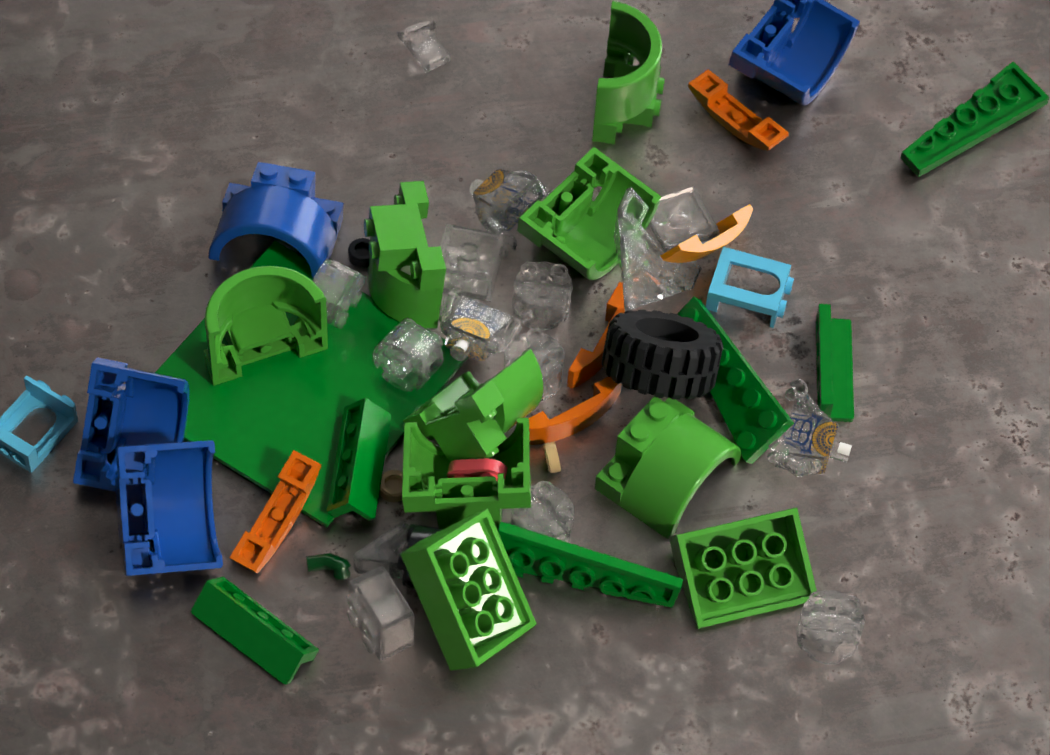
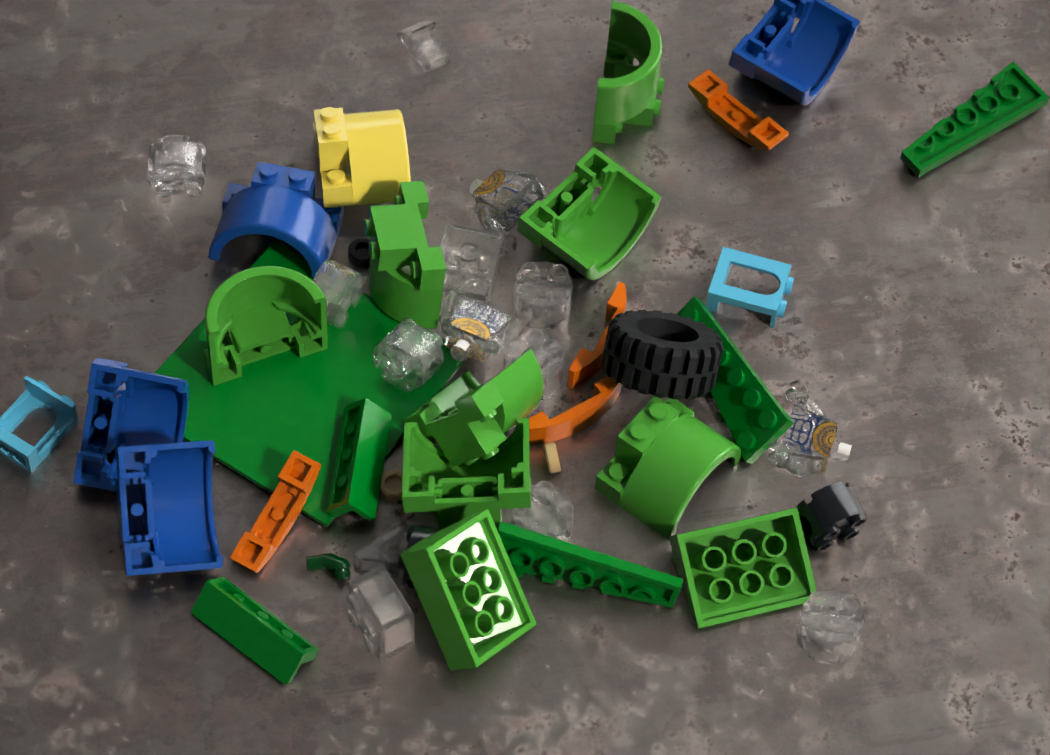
(176, 165): none -> clear brick
(374, 148): none -> light yellow piece
(476, 468): coral plate -> none
(642, 270): clear wedge -> none
(682, 217): clear plate -> none
(693, 249): light orange slope -> none
(831, 514): none -> black brick
(834, 365): green panel -> none

